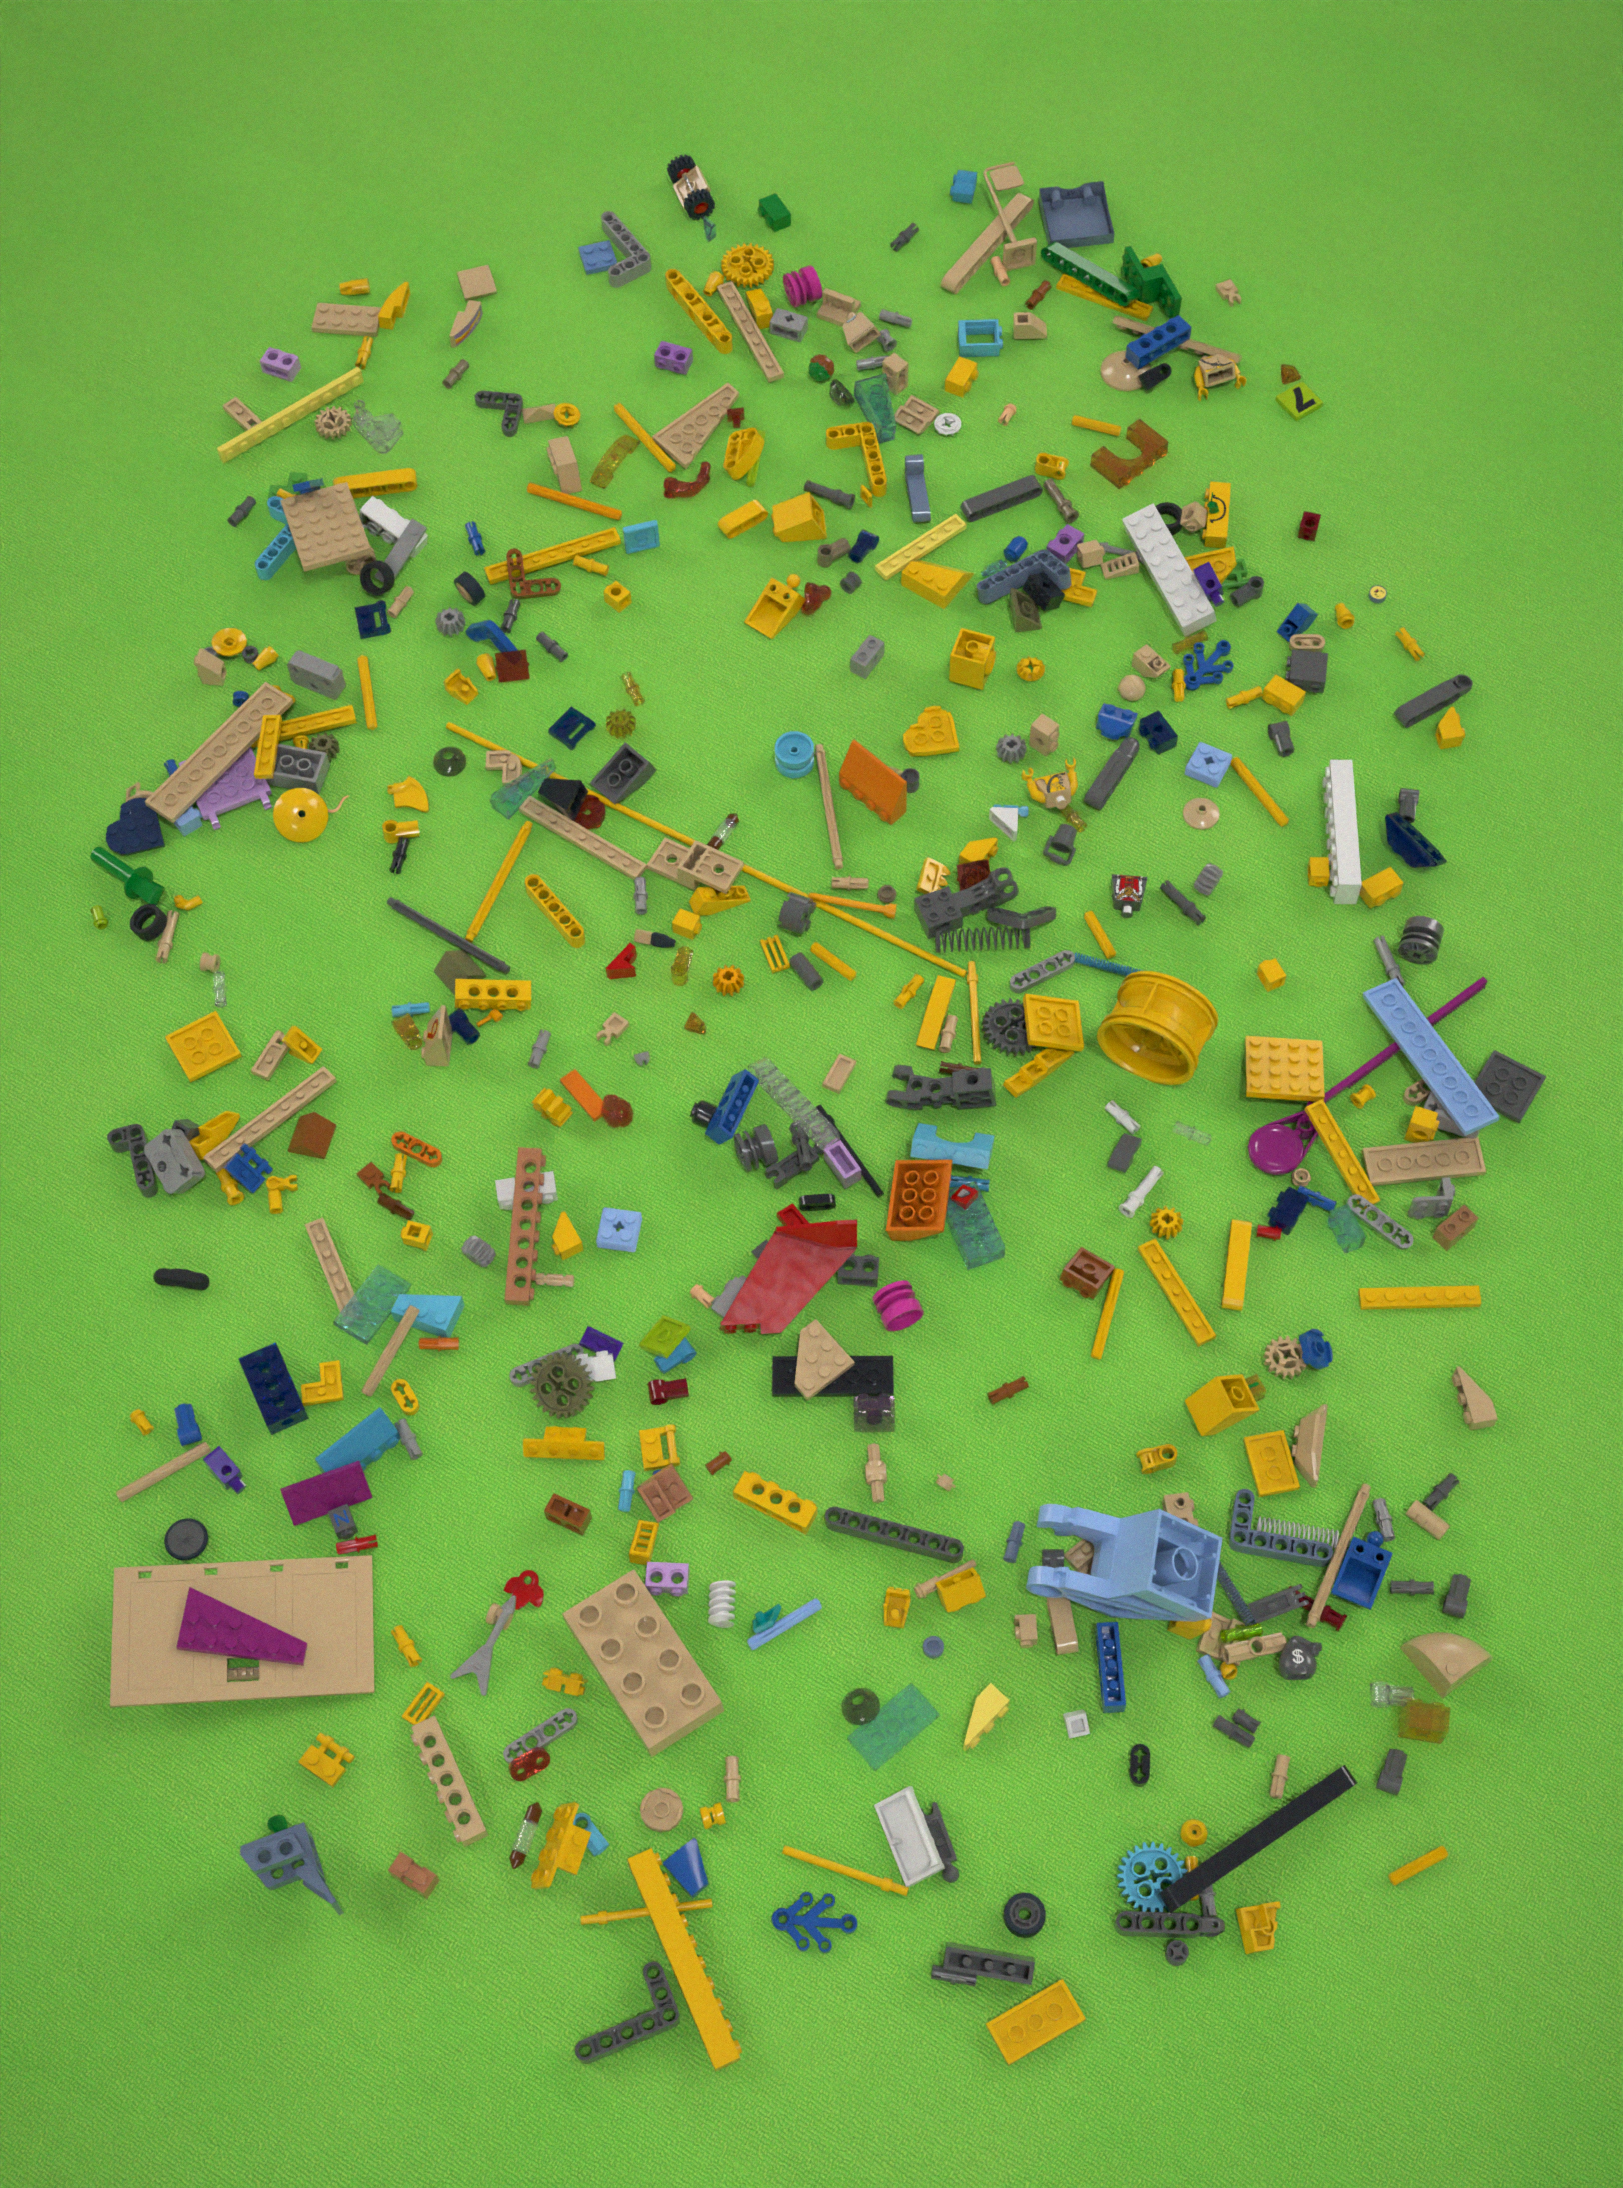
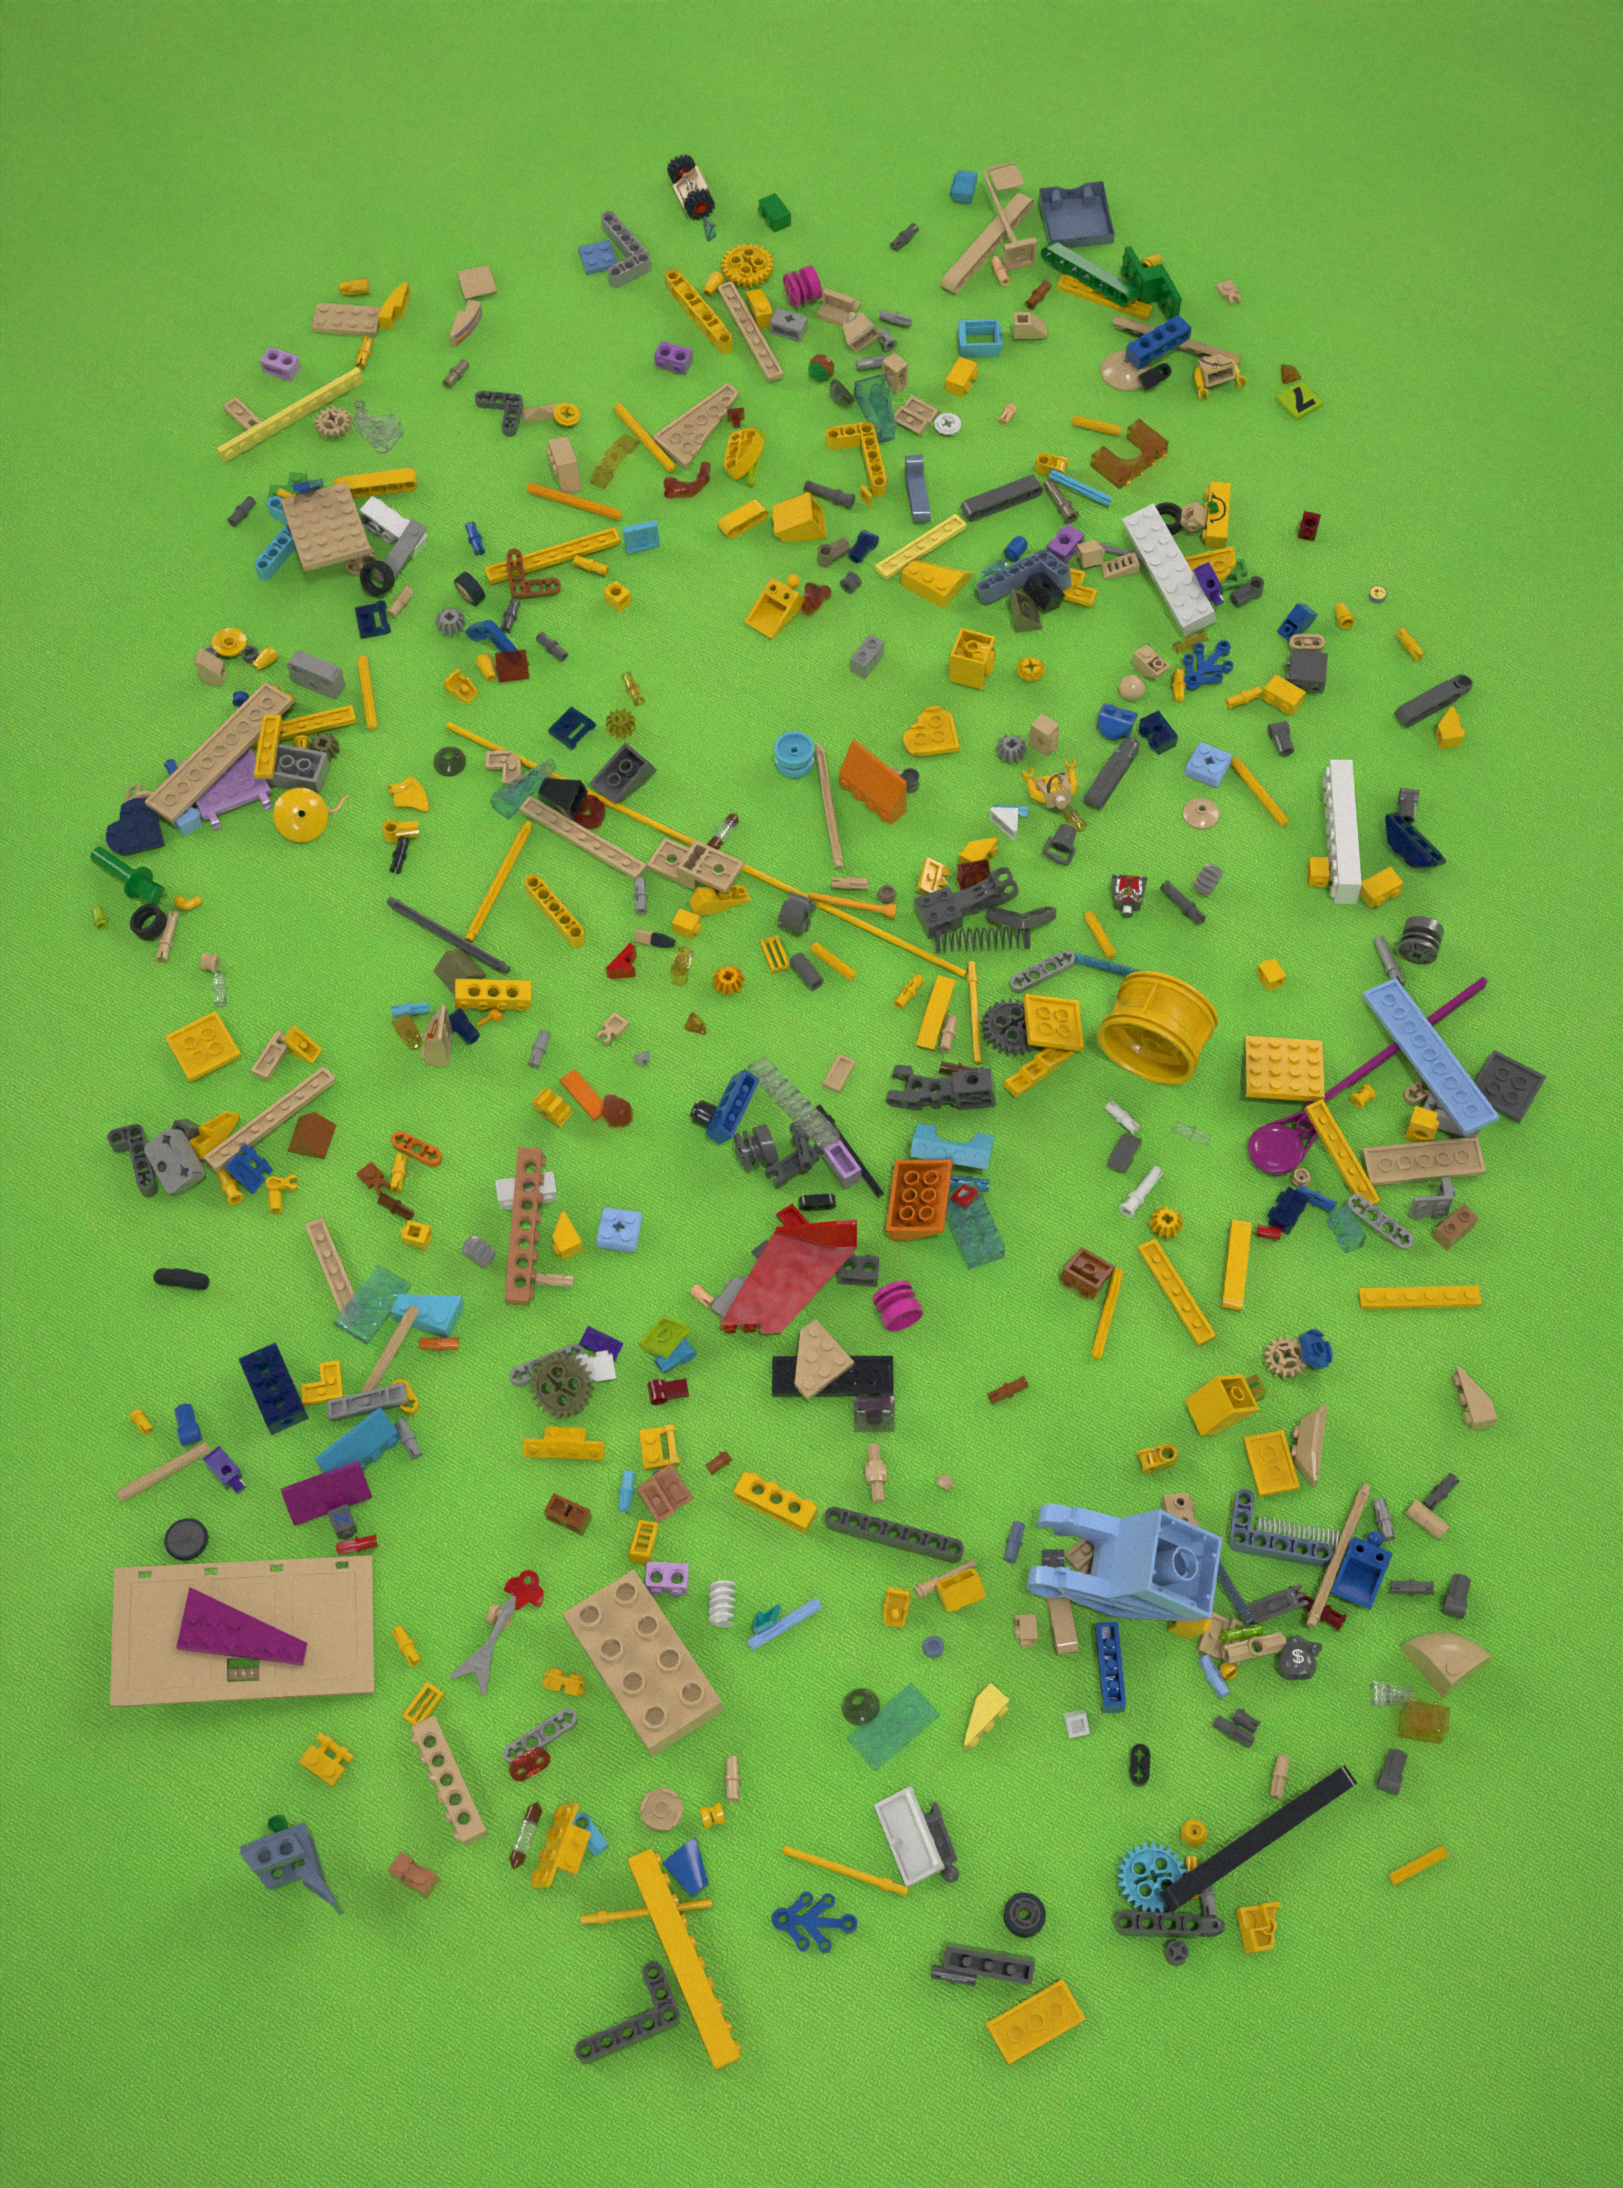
(367, 1401): none -> light grey plate
(1080, 487): none -> medium azure axle

